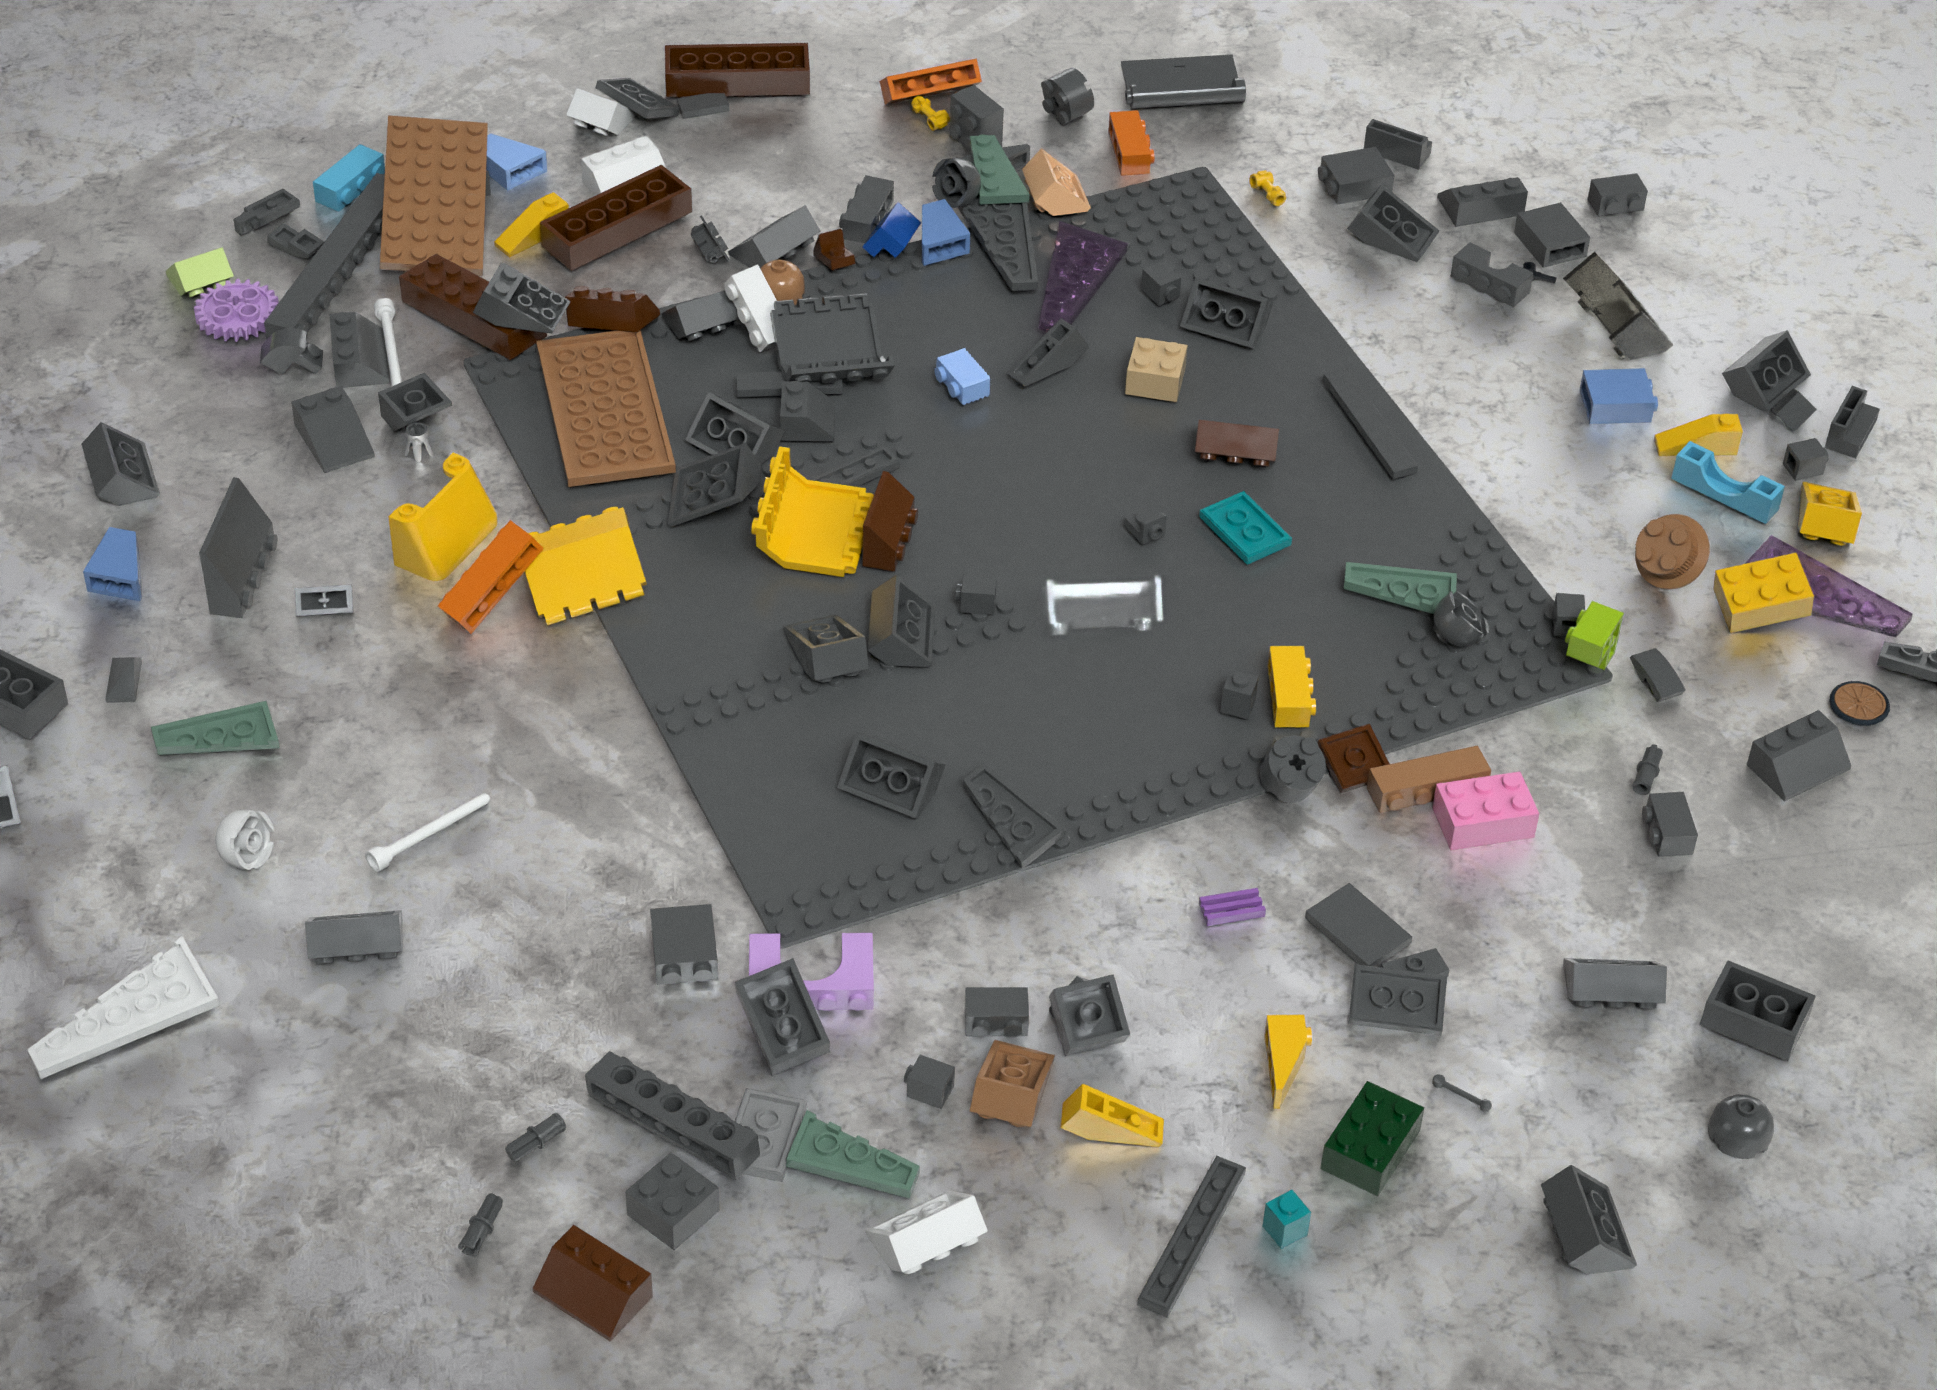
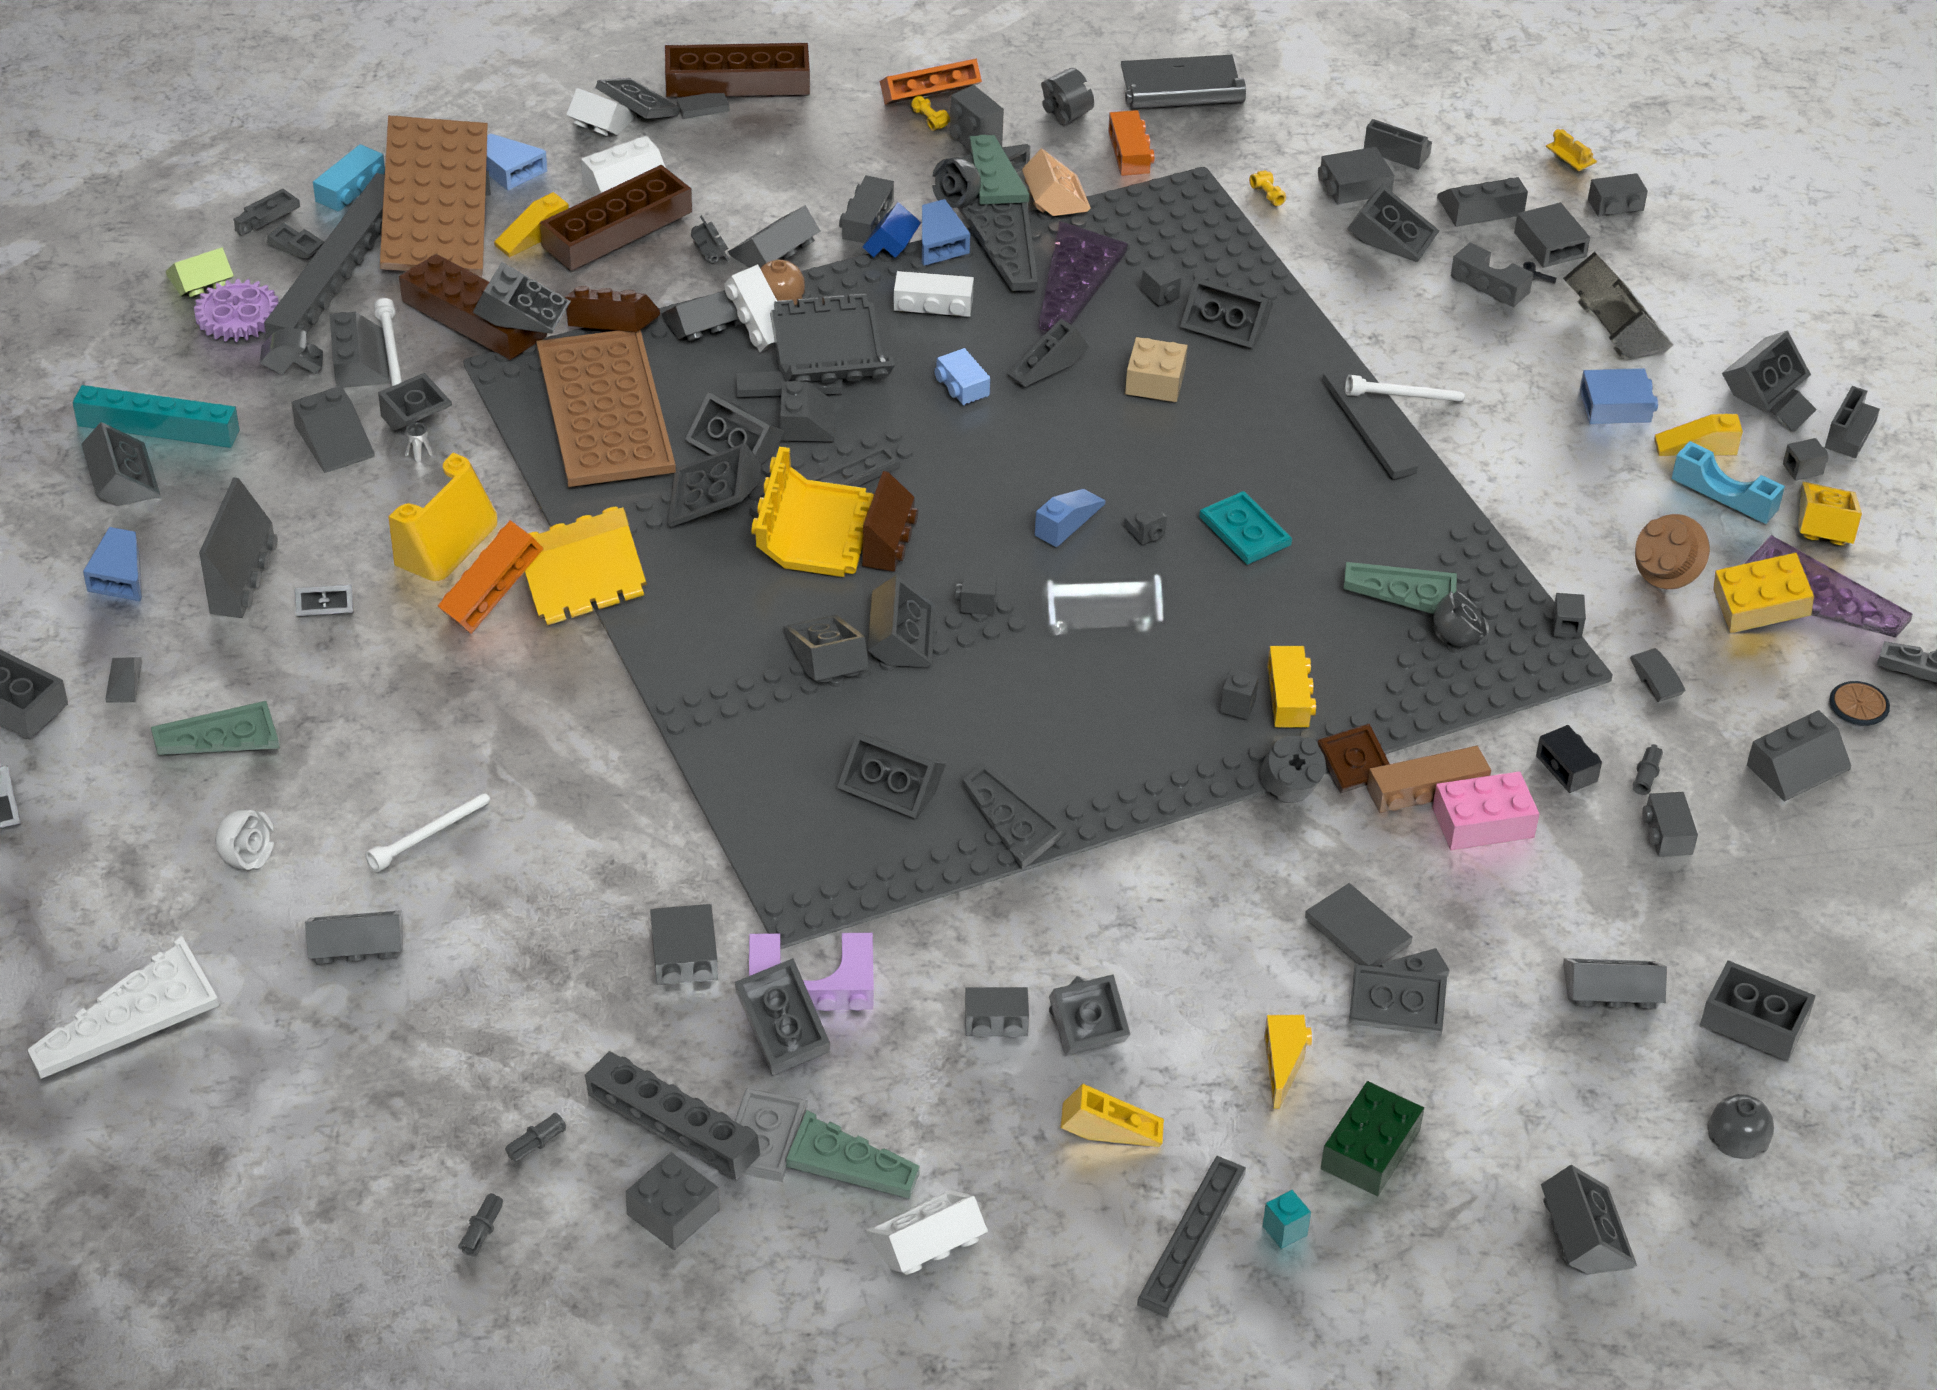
(157, 416): none -> teal brick
(593, 1283): reddish brown slope -> none
(832, 251): reddish brown slope -> none
(929, 1081): dark grey brick -> none
(933, 293): none -> white brick
(1011, 1083): medium nougat slope -> none
(1065, 514): none -> medium blue slope
(1231, 903): medium lavender tile -> none
(1236, 442): reddish brown slope -> none
(1356, 385): none -> white piece
(1439, 1082): dark grey hinge -> none
(1569, 758): none -> black brick
(1574, 154): none -> yellow hinge
(1595, 635): lime brick -> none

